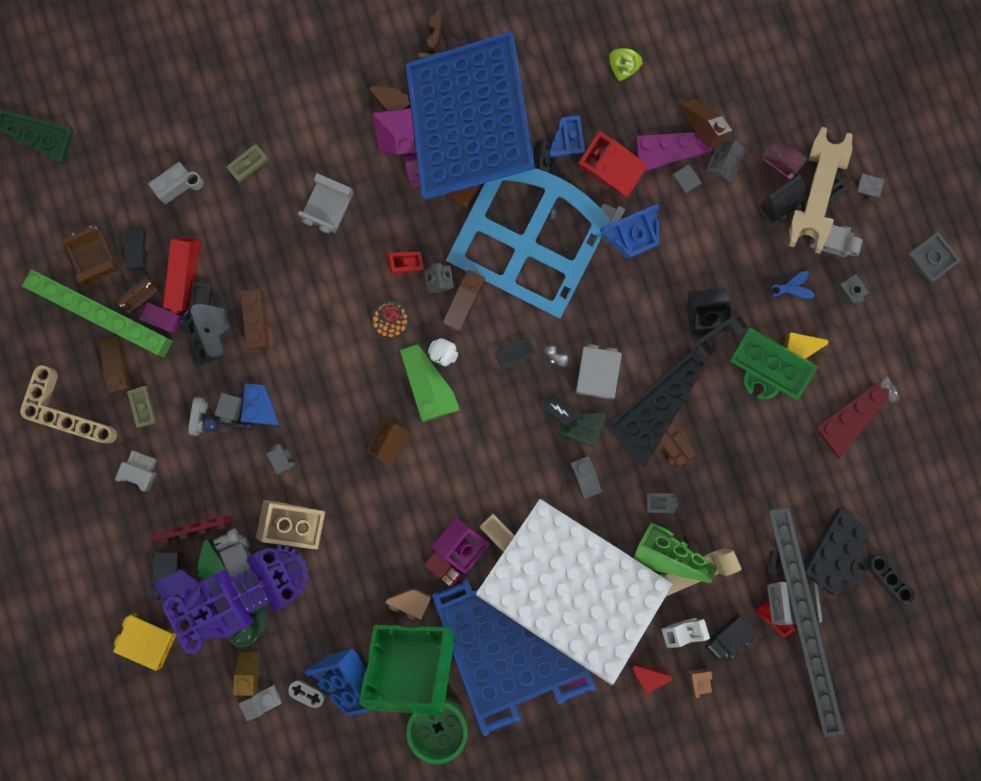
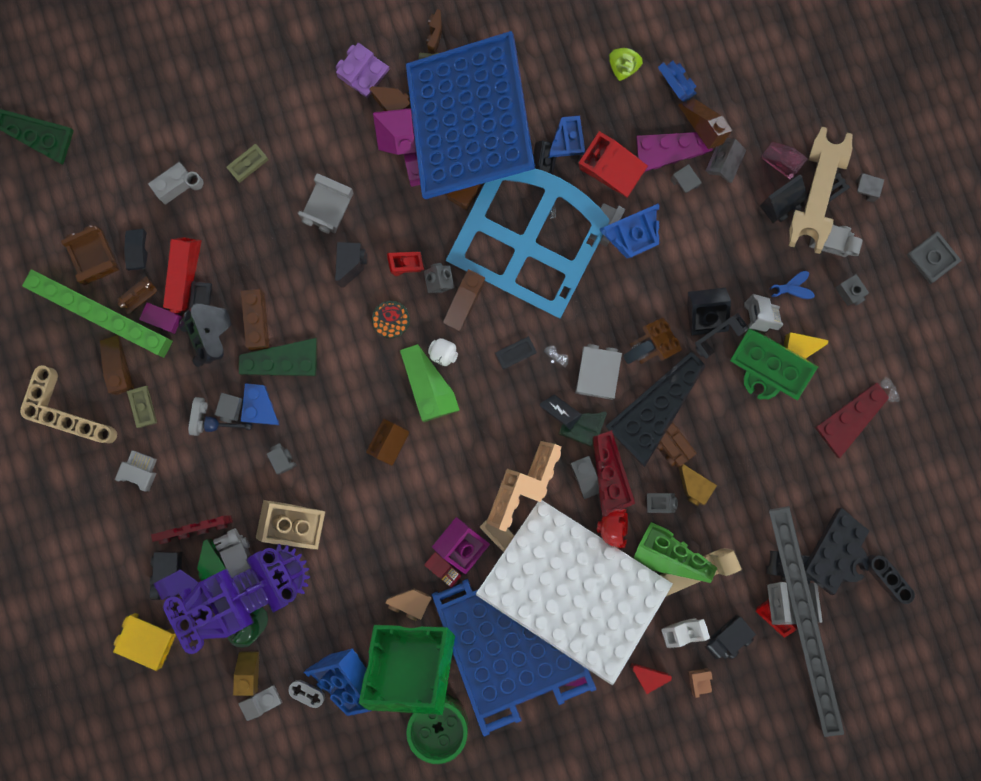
(283, 360): none -> dark green wing
(349, 262): none -> black slope
(361, 69): none -> medium lavender plate
(528, 485): none -> light nougat bracket
(612, 479): none -> dark red wing
(614, 528): none -> red cylinder
(660, 339): none -> reddish brown plate
(675, 77): none -> blue plate
(696, 486): none -> pearl gold slope
(763, 313): none -> light grey piece

